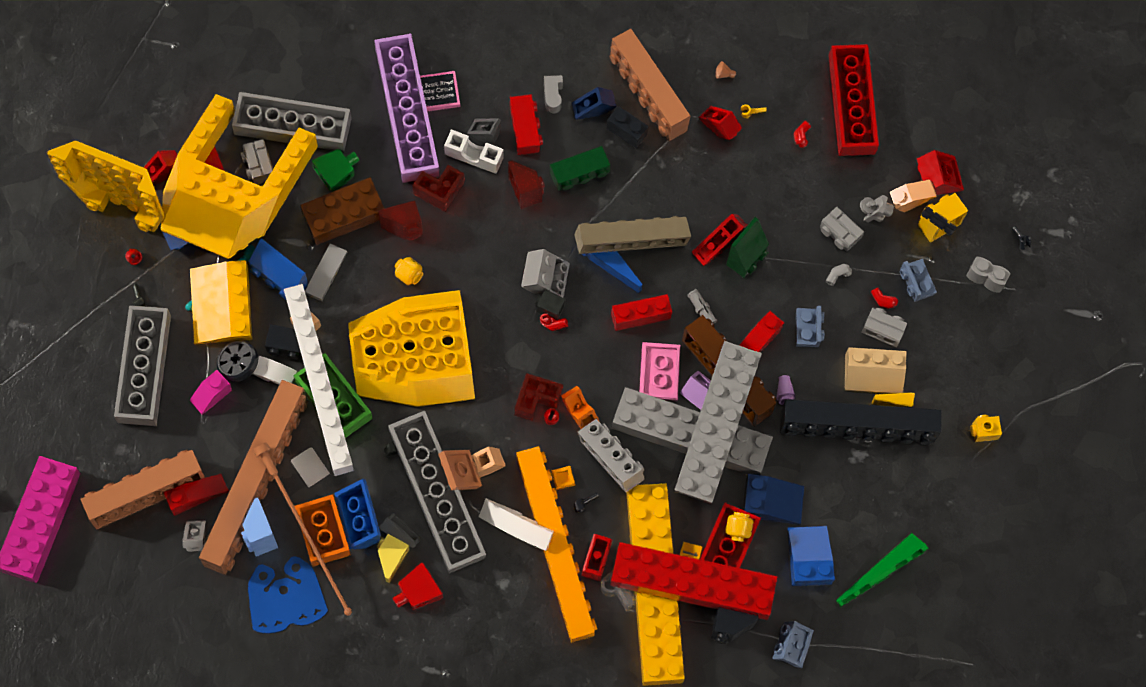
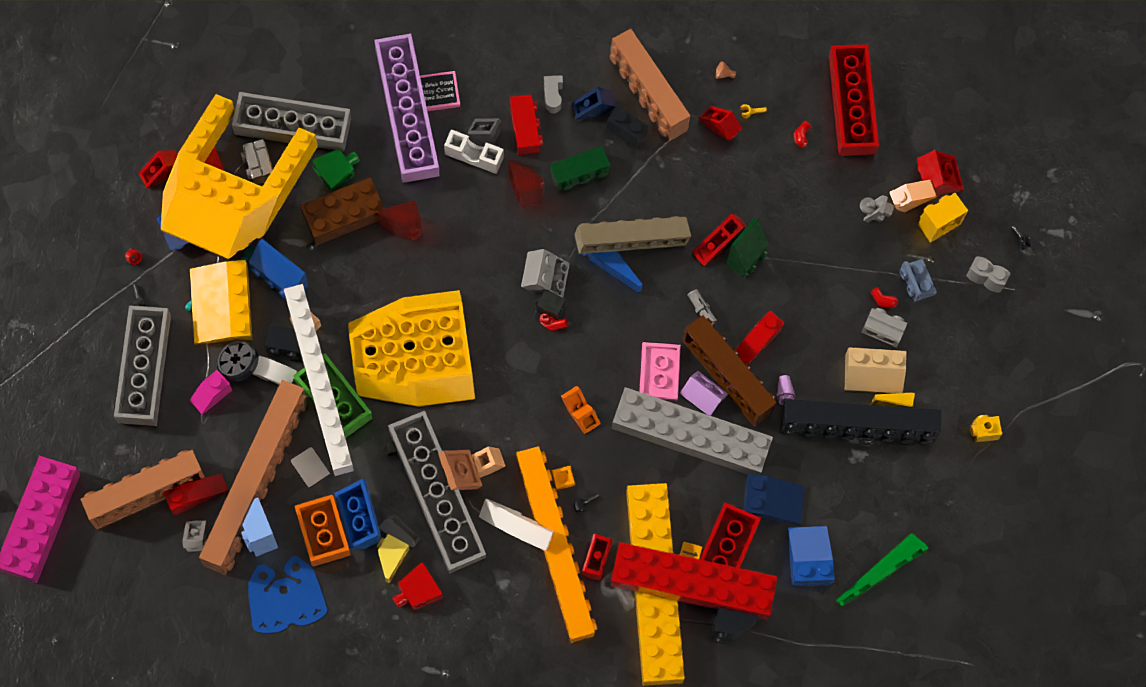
(104, 177): yellow wedge -> none
(262, 450): nougat piece -> none
(326, 272): light grey tile -> none
(408, 271): yellow head -> none
(439, 191): clear red brick -> none
(535, 392): clear red brick -> none
(555, 418): red hinge -> none
(611, 455): light grey brick -> none
(641, 312): red brick -> none
(717, 422): light grey brick -> none
(739, 526): yellow head -> none
(793, 643): sand blue bracket -> none
(809, 327): sand blue bracket -> none
(837, 271): light grey arm -> none
(841, 229): light grey brick -> none
(938, 220): black axle -> none

